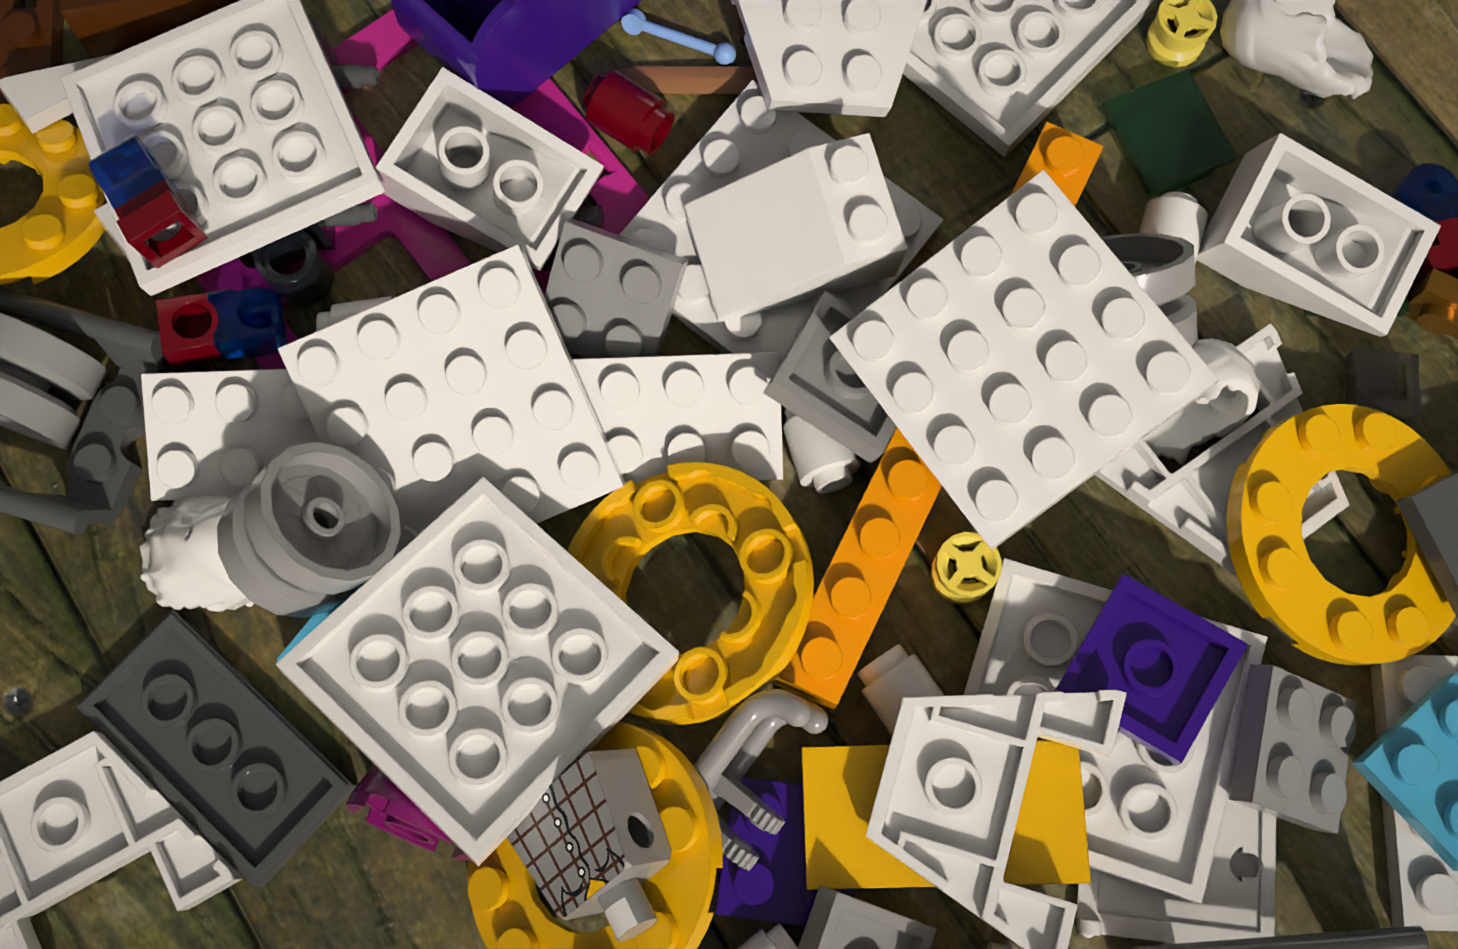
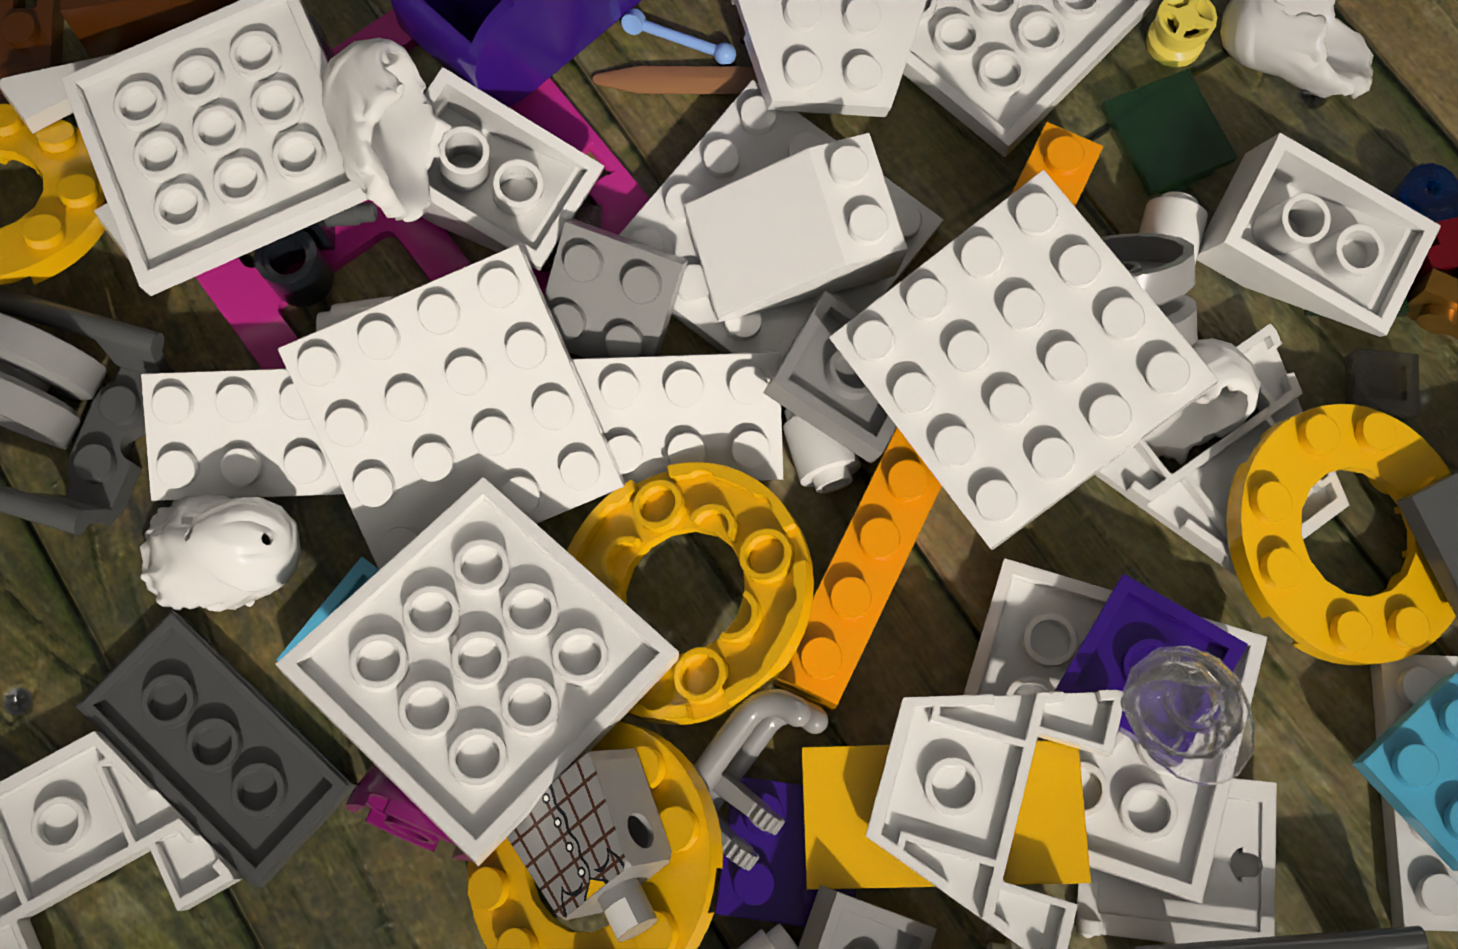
(145, 201): leg -> none
(220, 326): leg -> none
(308, 530): light grey wheel -> none
(383, 125): none -> white piece
(628, 112): dark red brick -> none
(891, 679): white brick -> none
(971, 560): light yellow wheel -> none
(1190, 714): none -> clear piece
(1293, 749): light grey plate -> none

